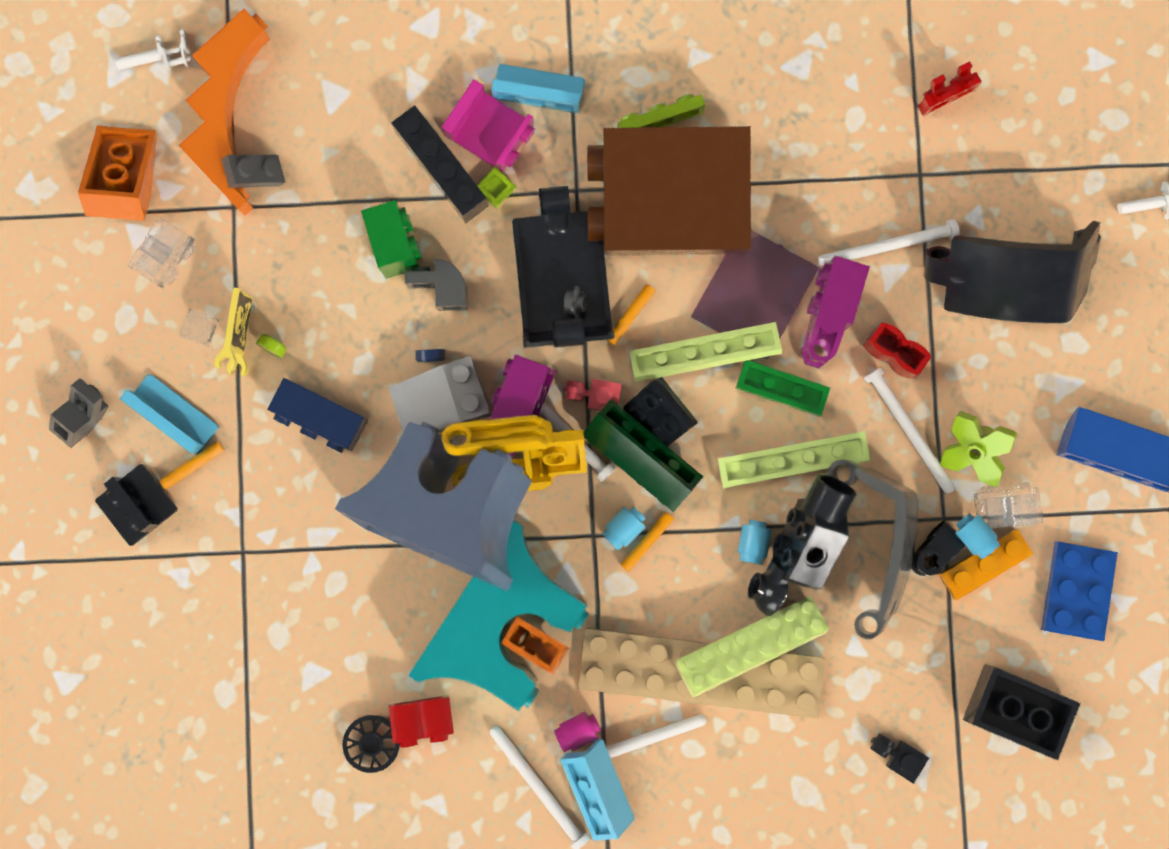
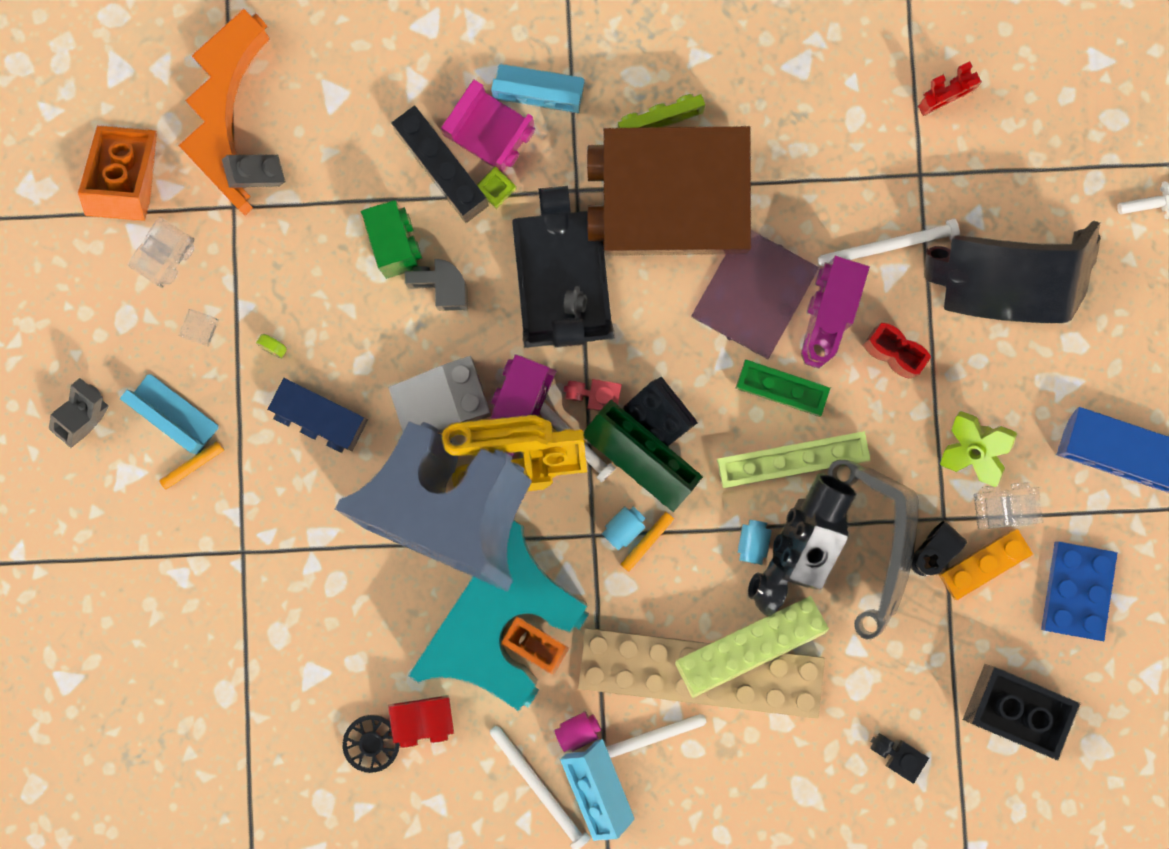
(135, 504): black bracket -> none
(157, 54): white piece -> none
(236, 333): light yellow flag -> none
(430, 355): dark blue tile -> none
(631, 313): light orange piece -> none
(705, 352): yellowish green plate -> none
(909, 429): white bar -> none
(977, 535): medium azure brick -> none

